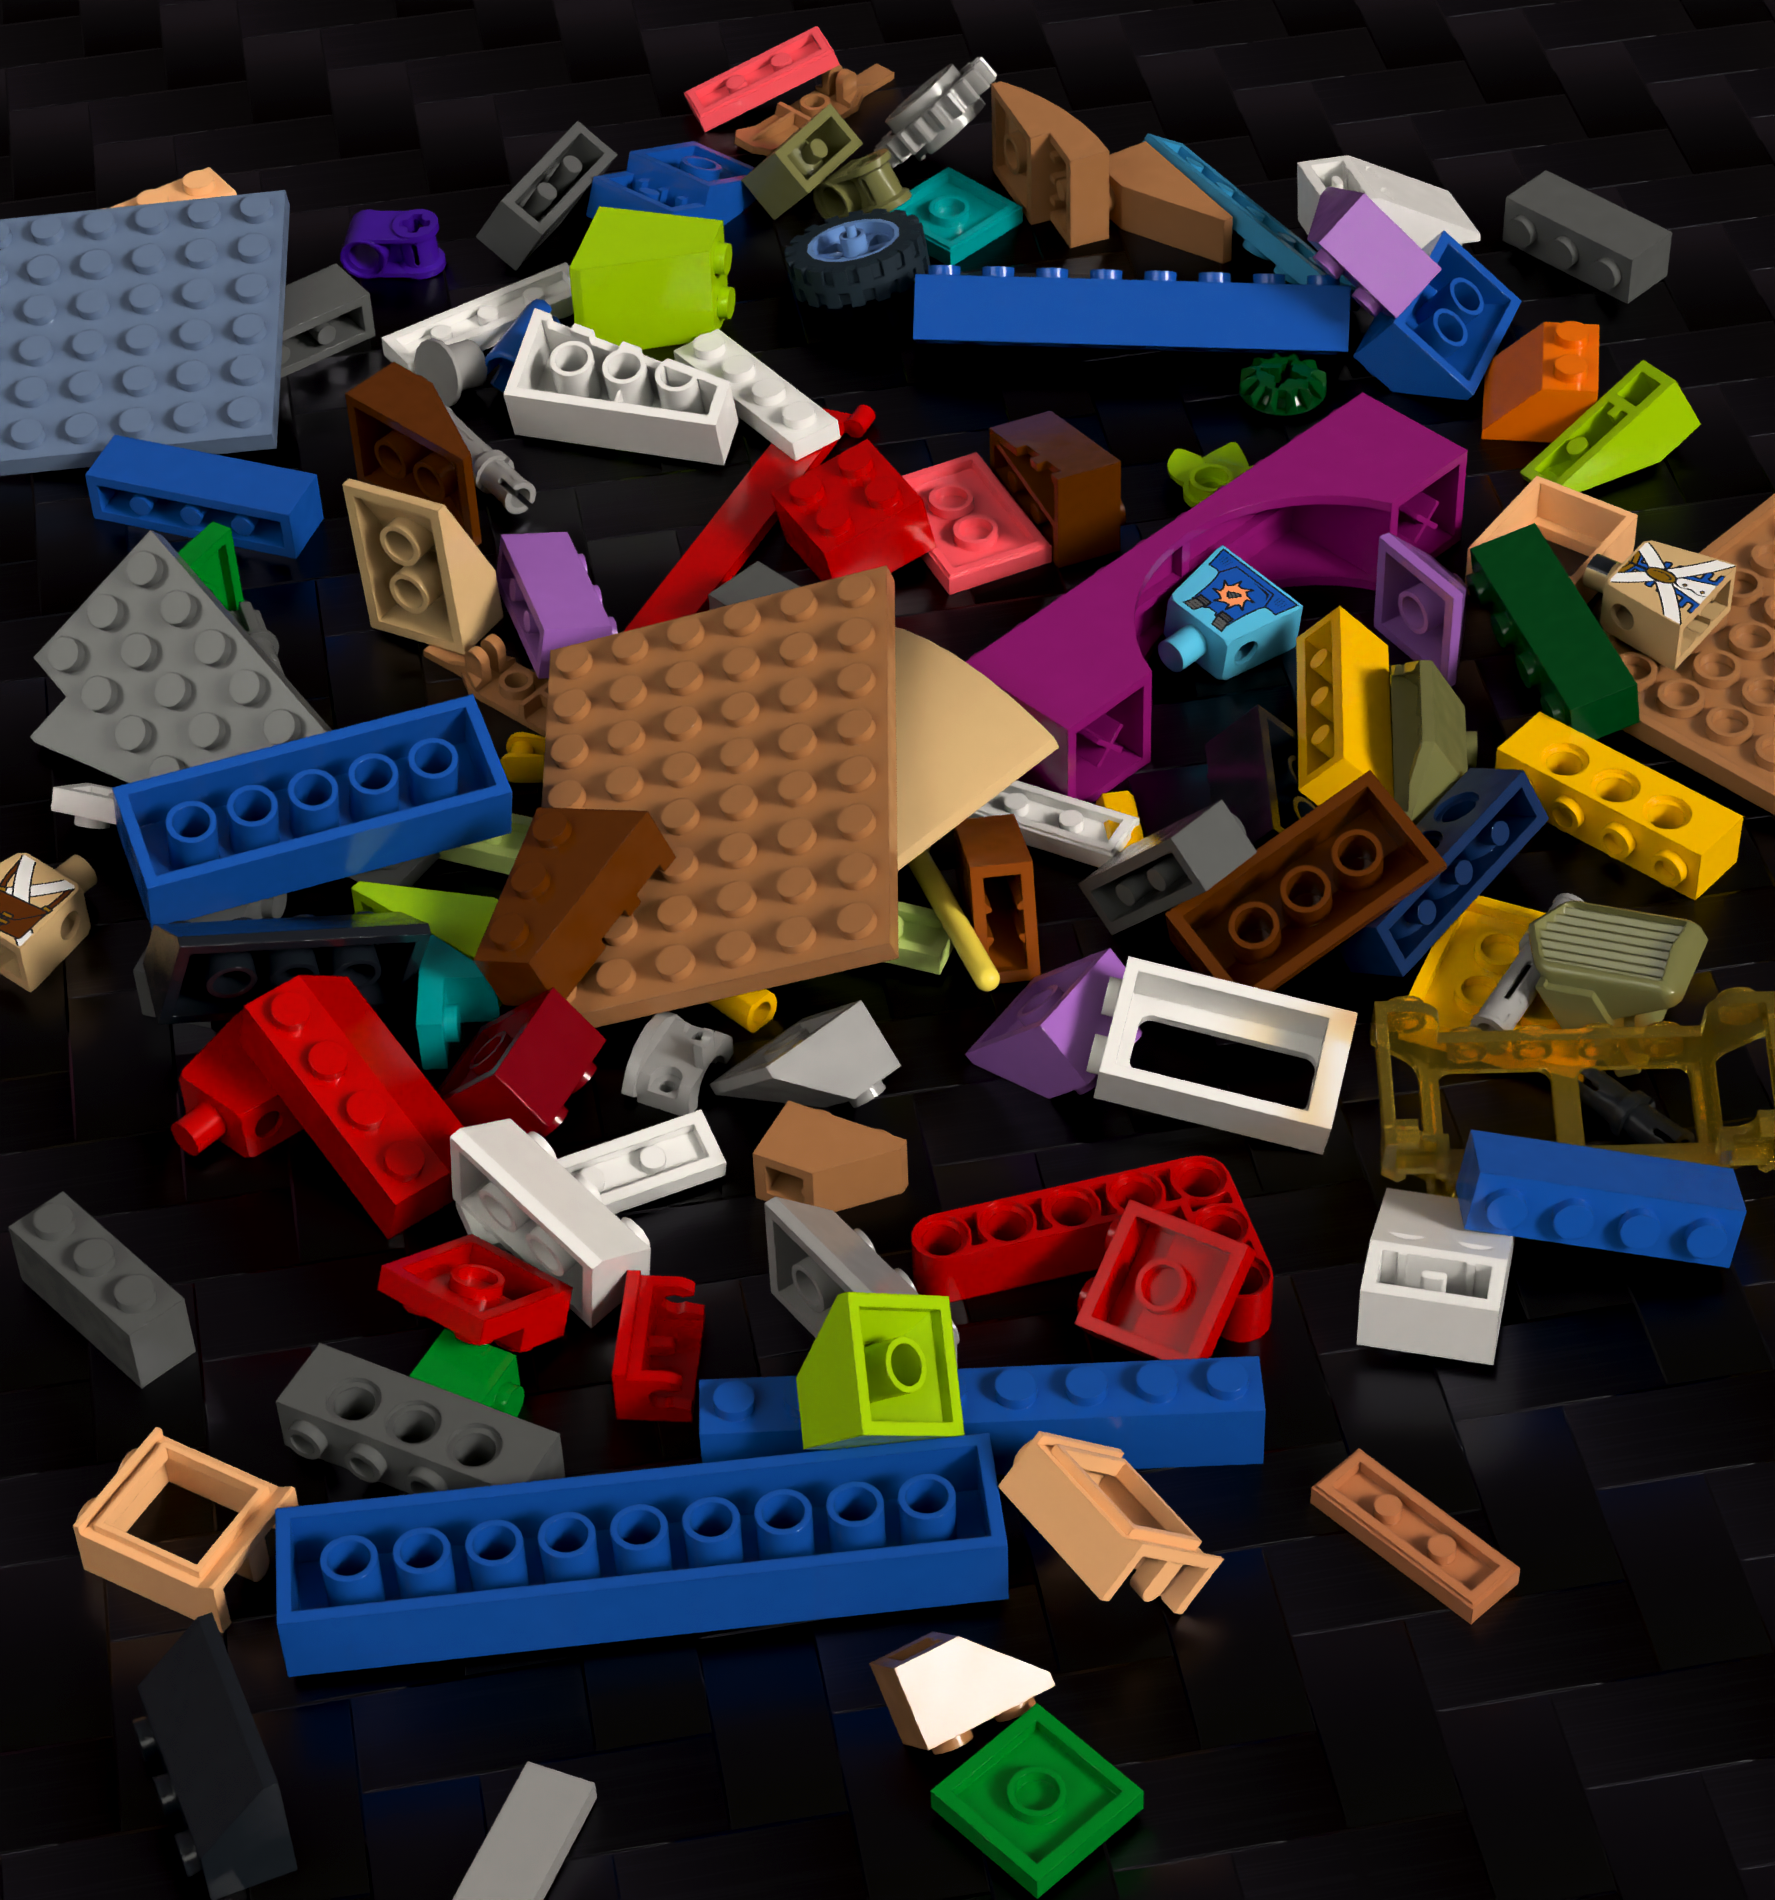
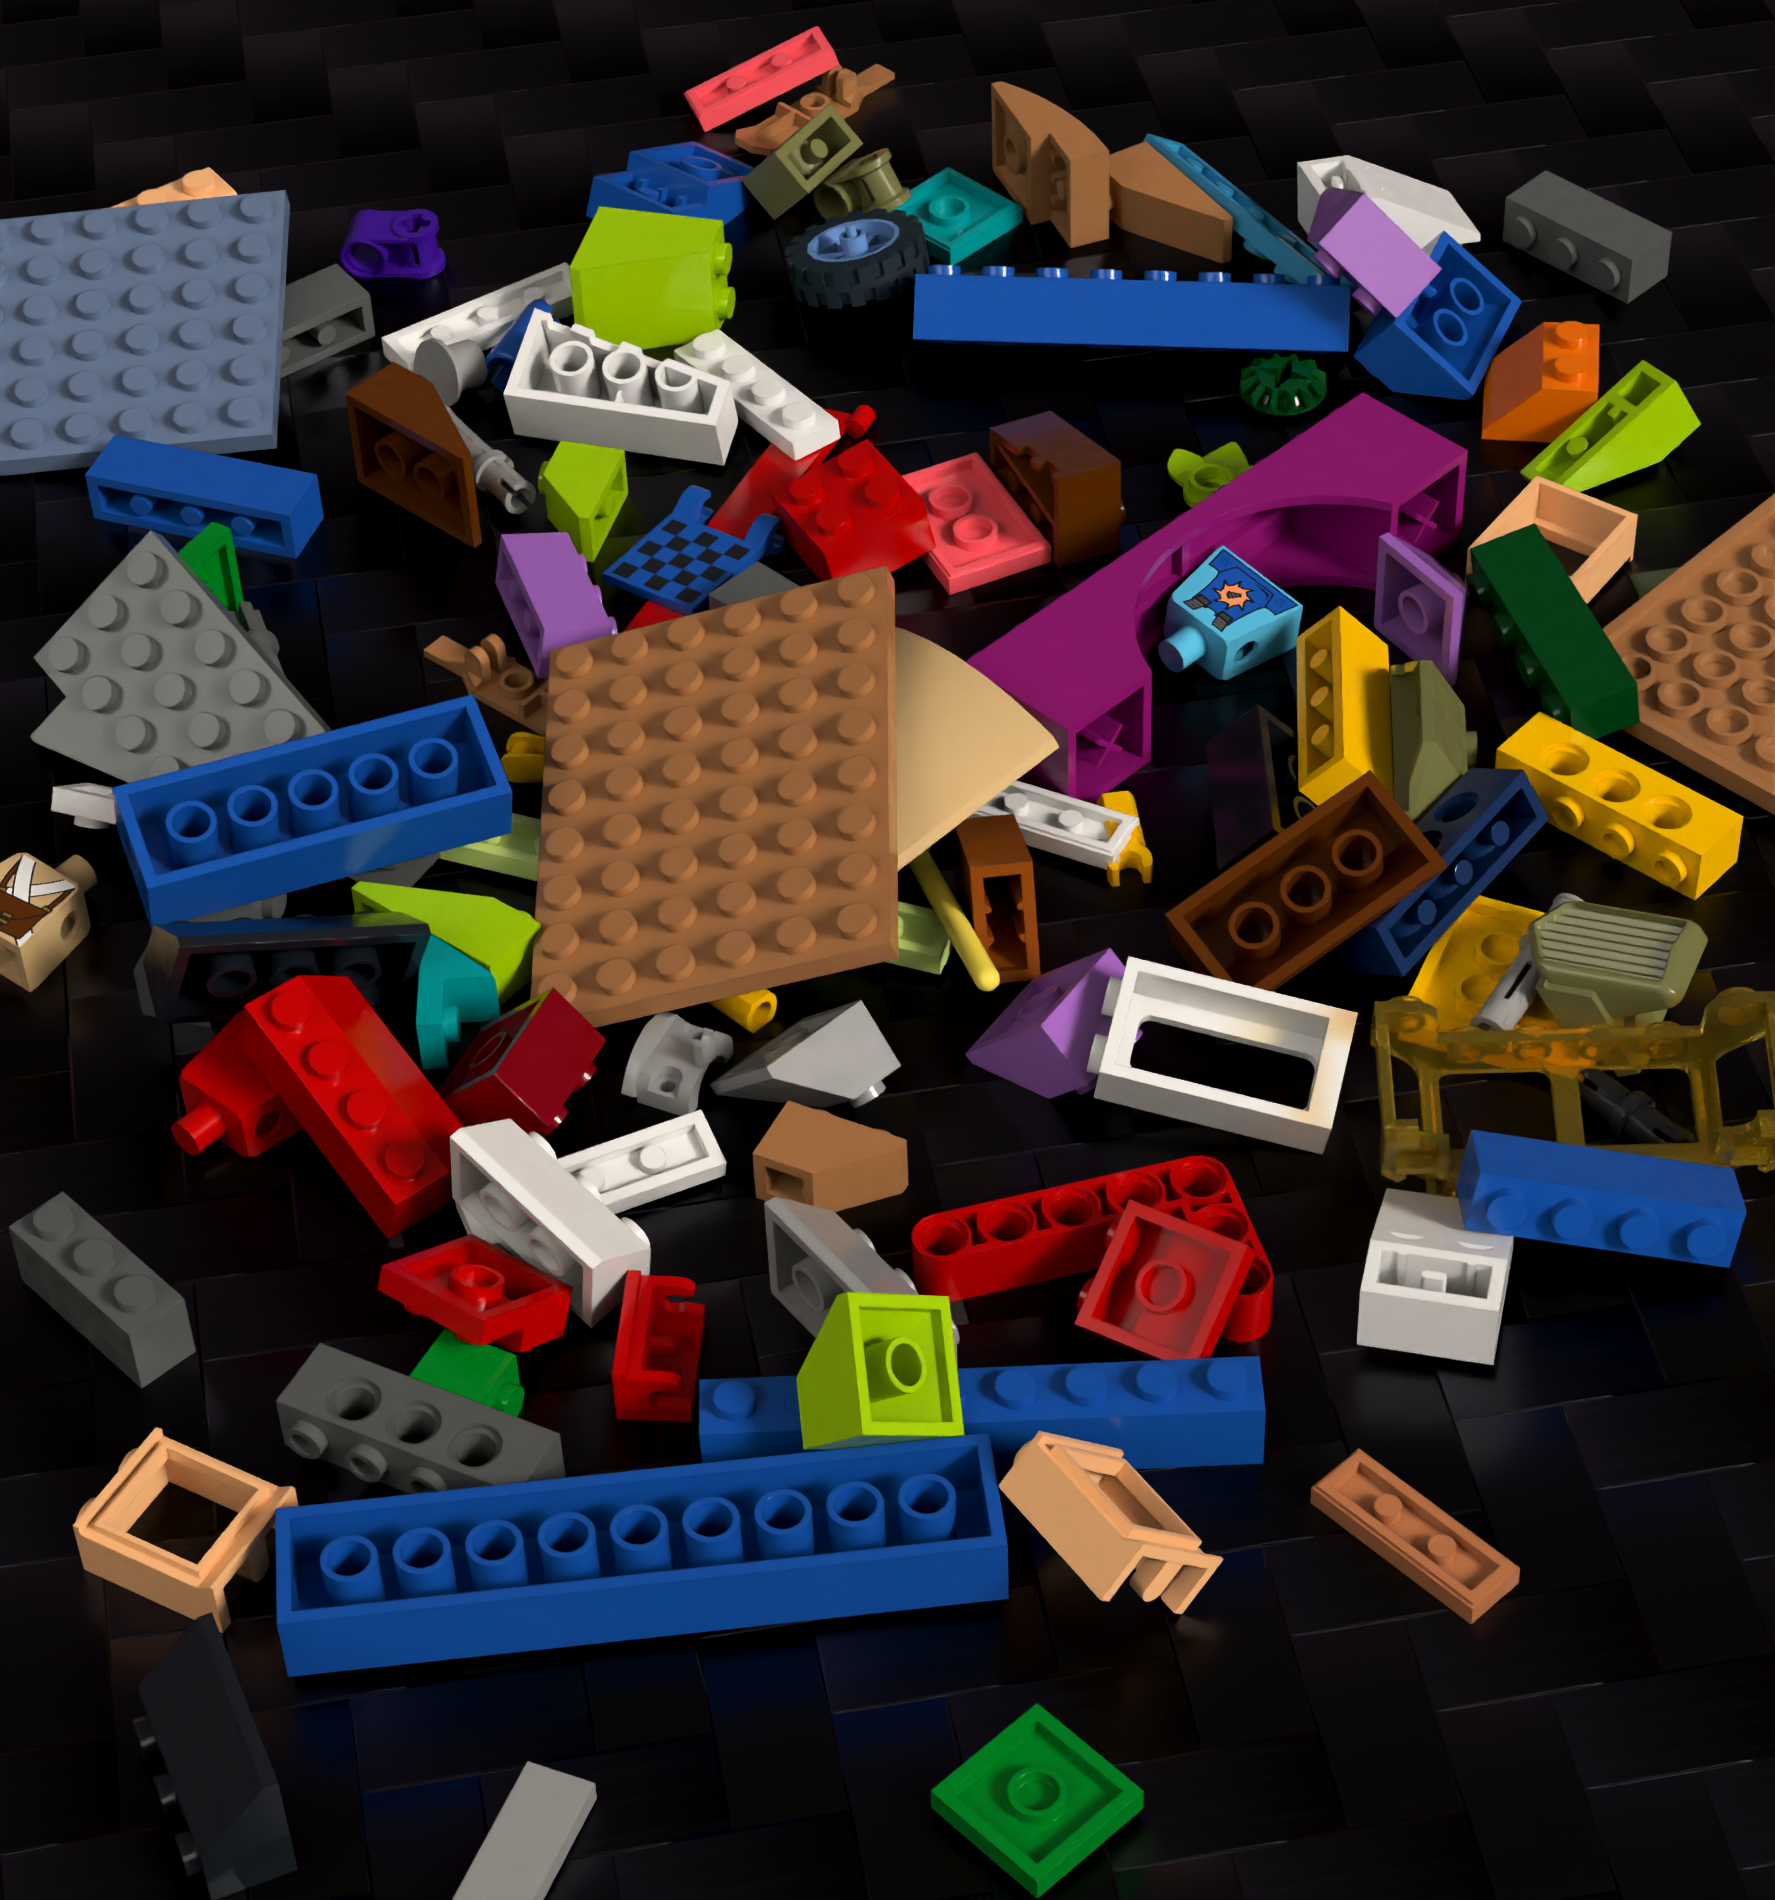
(420, 569): tan slope -> none
(546, 195): dark grey brick -> none
(565, 896): reddish brown wedge -> none
(584, 492): none -> lime slope
(687, 559): none -> blue flag
(936, 111): light grey gear -> none
(950, 1685): slope -> none
(1168, 867): dark grey brick -> none
(1662, 598): tan torso -> none

